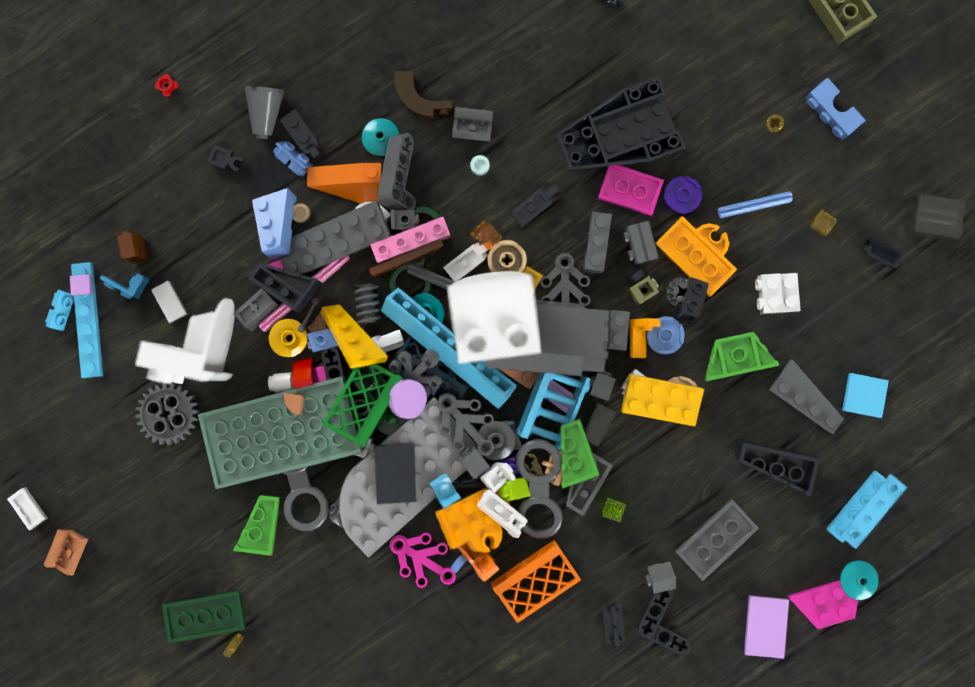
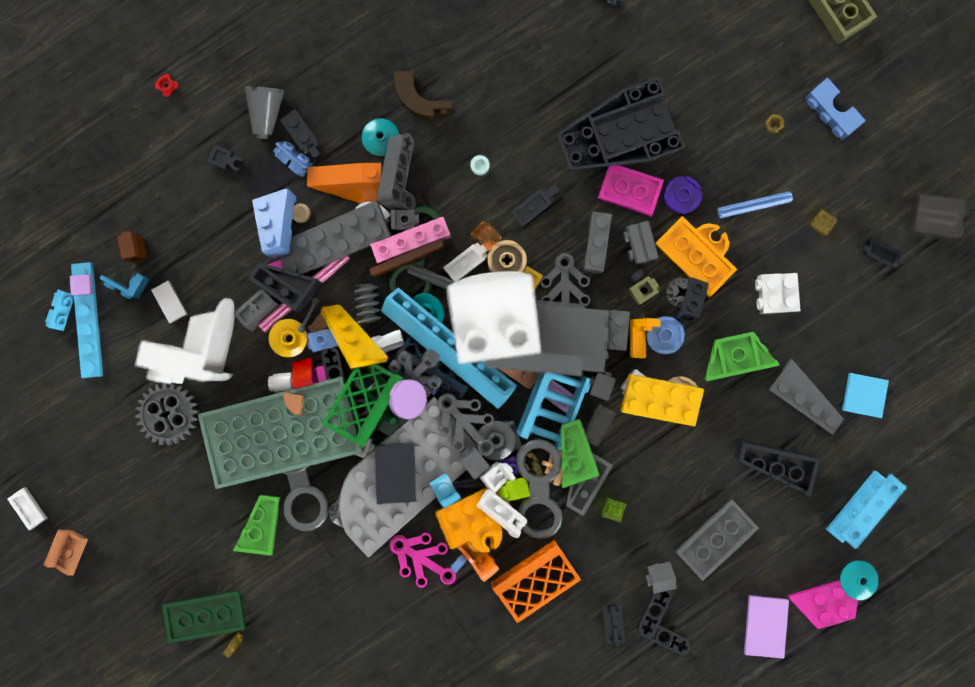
(472, 124): dark grey bracket -> none

